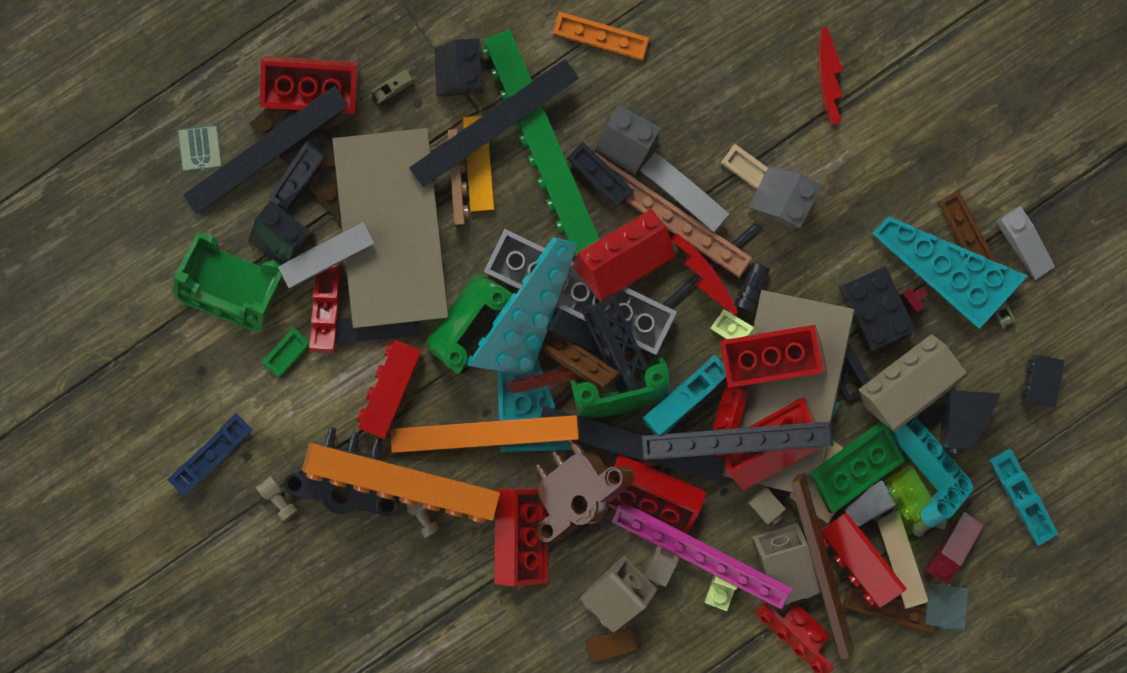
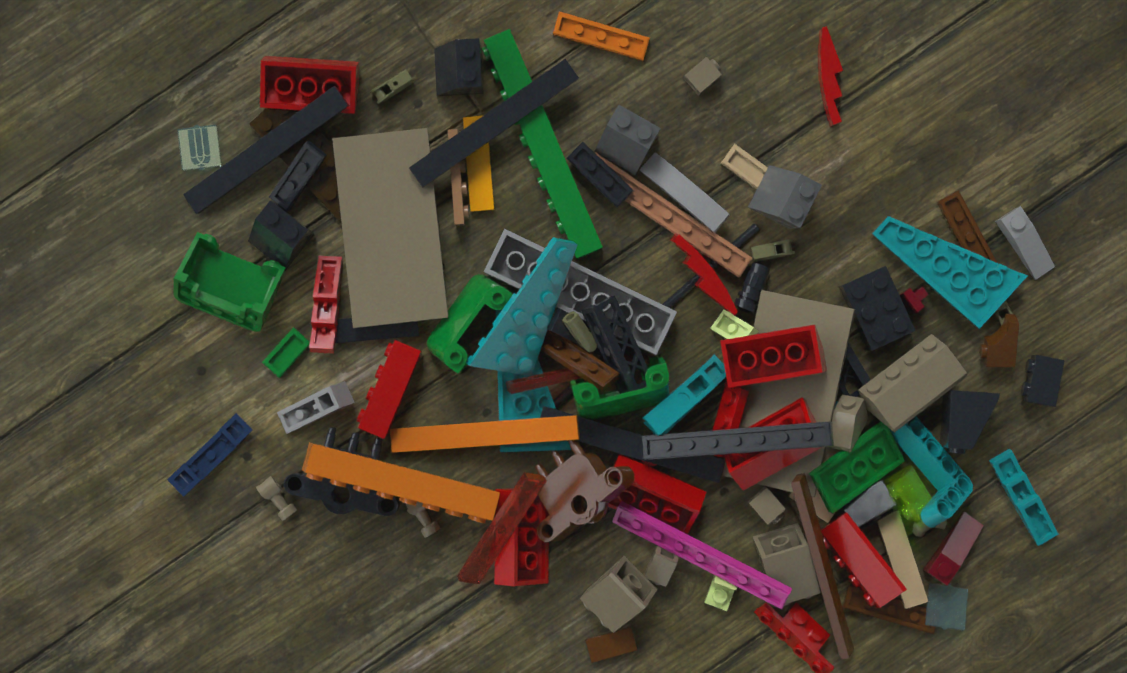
(316, 407): none -> light grey slope
(326, 255): light grey slope -> none
(501, 528): none -> clear red tile
(580, 331): none -> olive bar
(625, 255): red slope -> none
(703, 75): none -> dark tan brick
(768, 251): none -> olive bar
(848, 422): none -> dark tan slope
(1001, 347): none -> reddish brown arch

